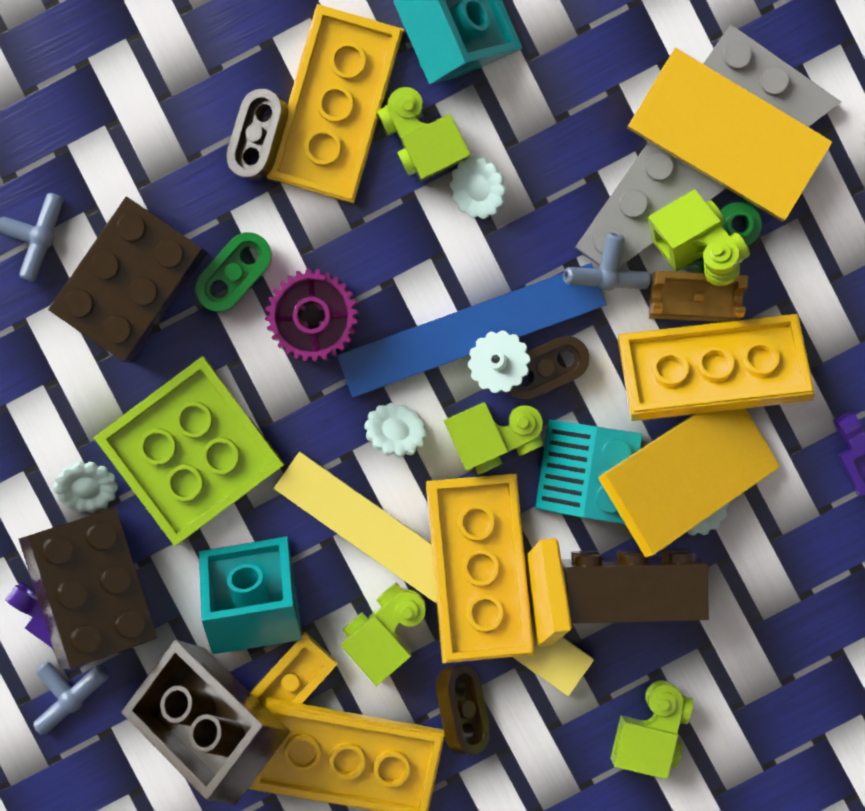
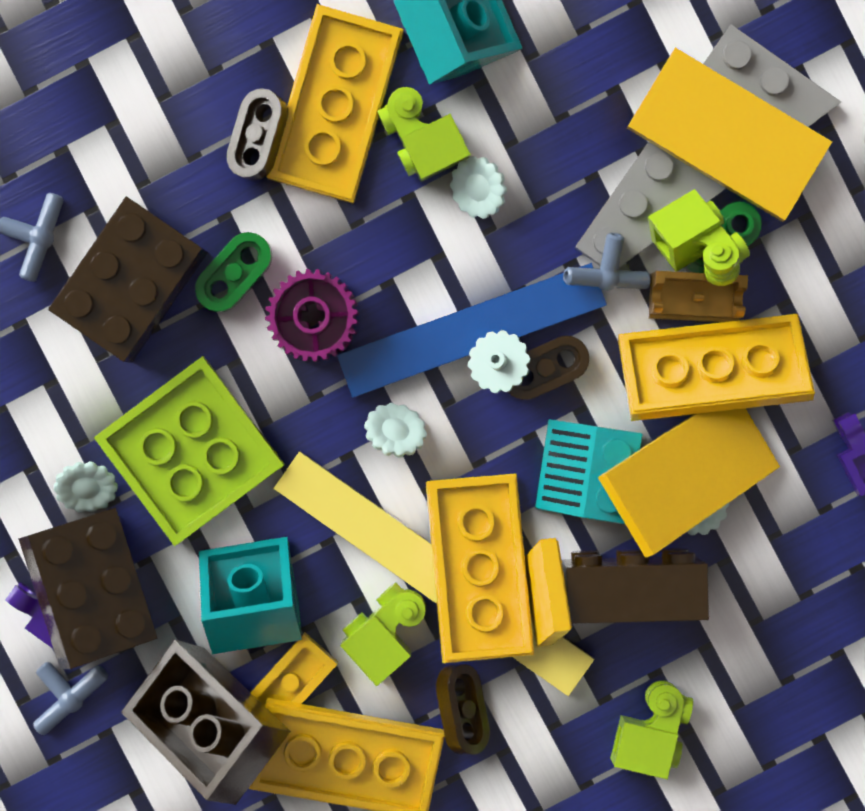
(483, 441): lime brick -> none

